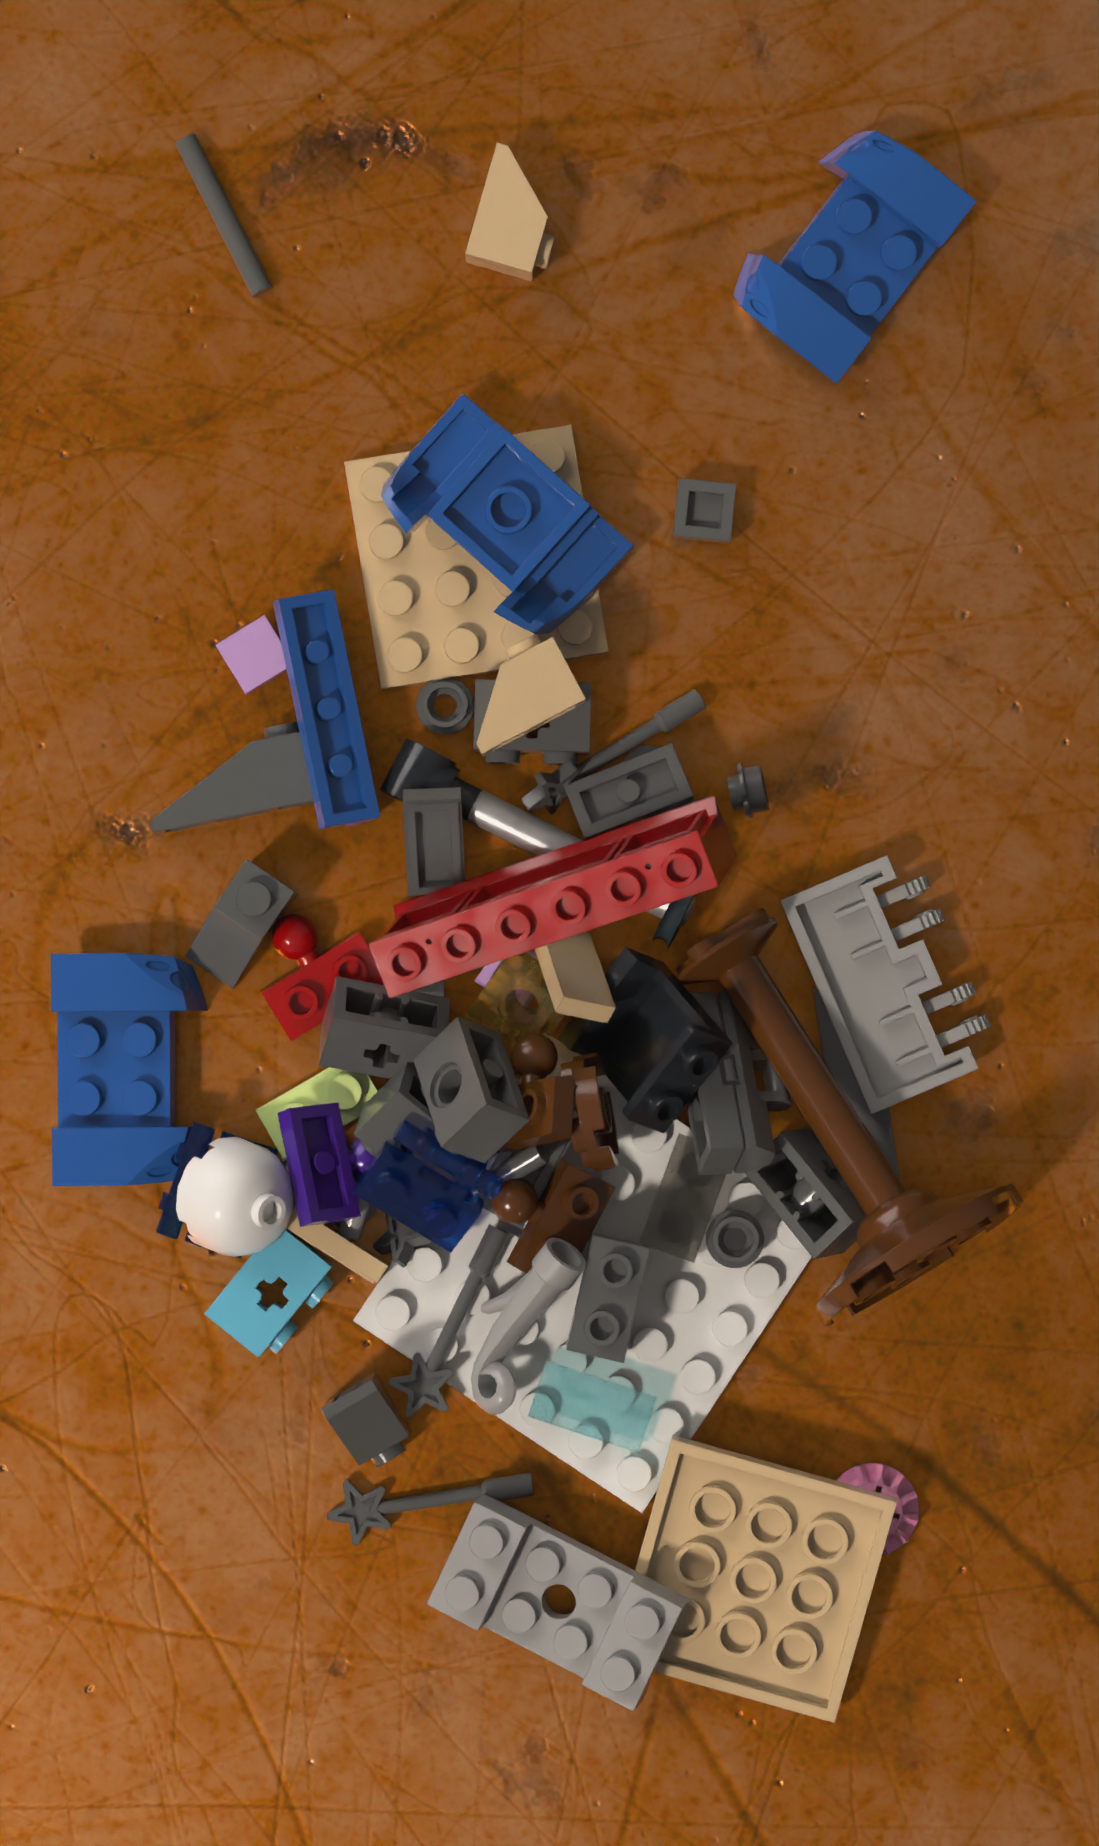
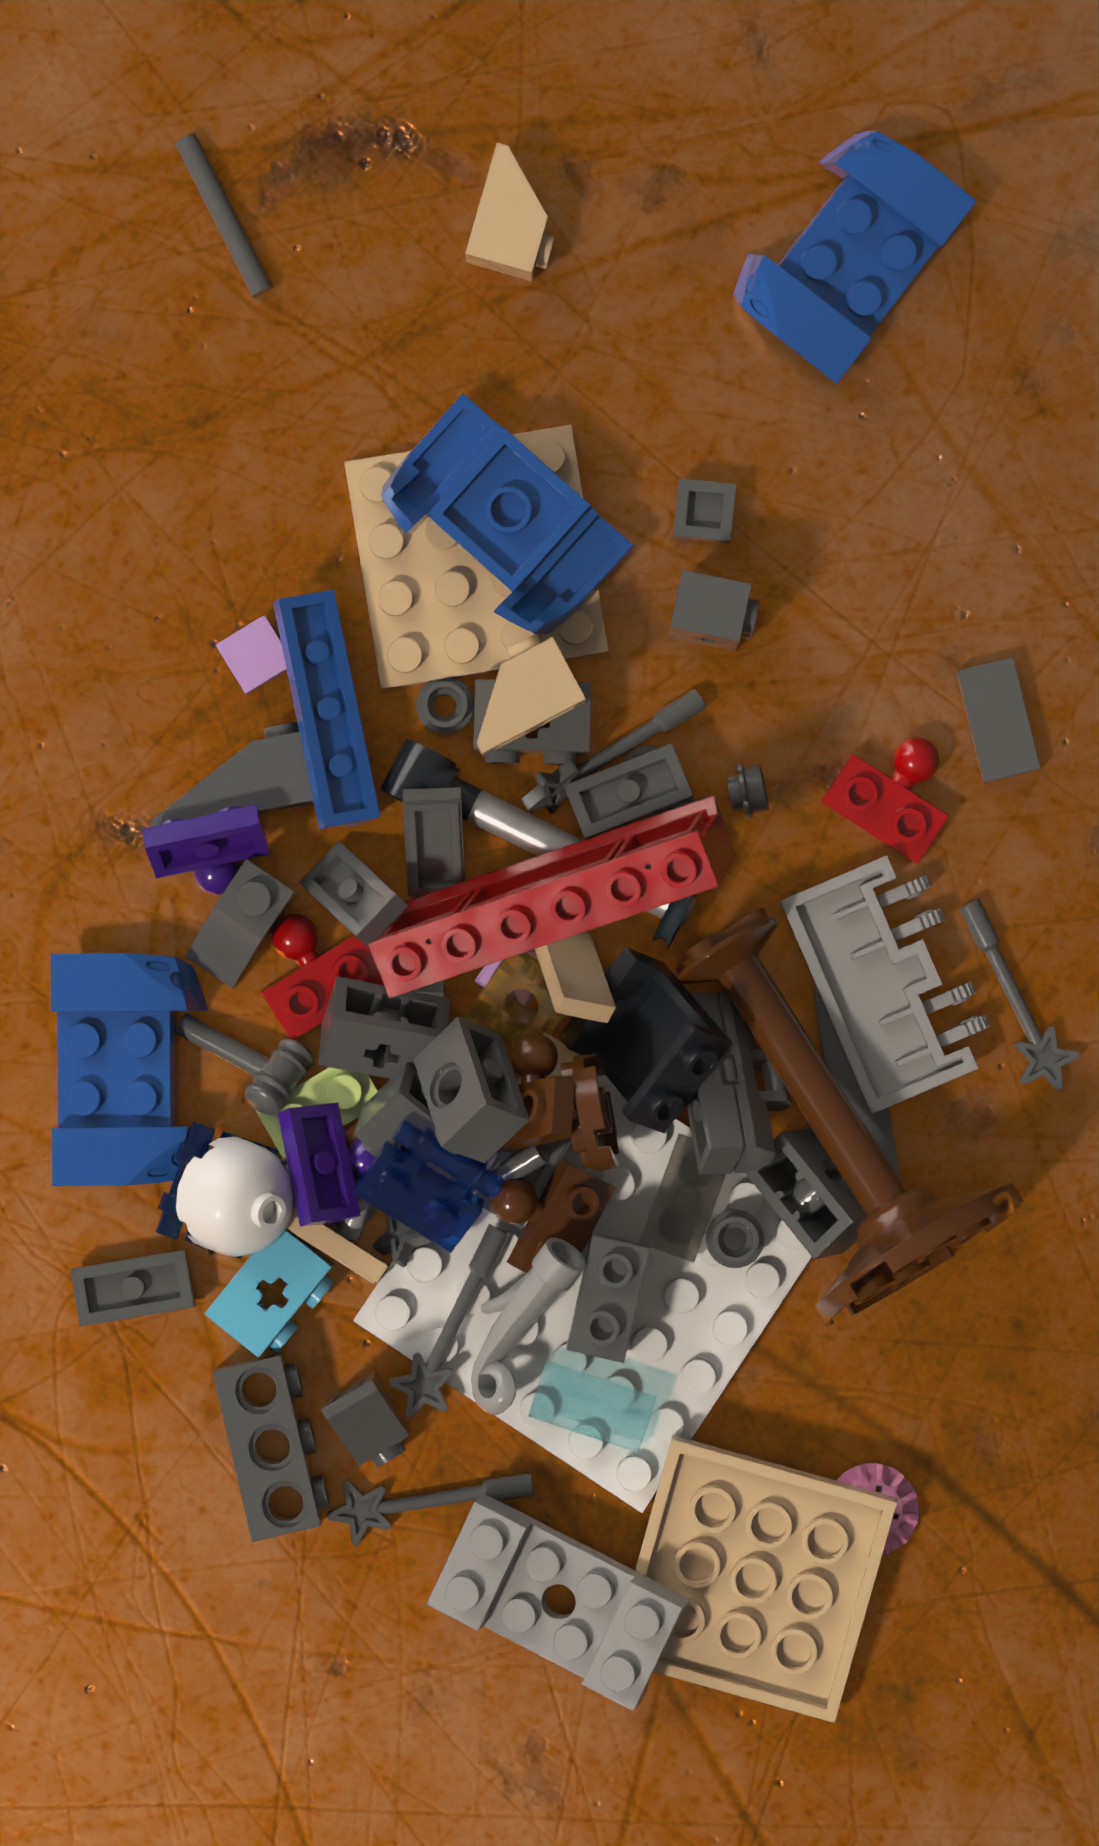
(133, 1287): none -> dark grey plate
(207, 845): none -> dark purple plate
(254, 1472): none -> dark grey brick
(273, 1076): none -> dark grey piece
(353, 894): none -> dark grey plate
(712, 611): none -> dark grey brick
(887, 804): none -> red plate
(998, 720): none -> dark grey tile
(1041, 1050): none -> dark grey piece

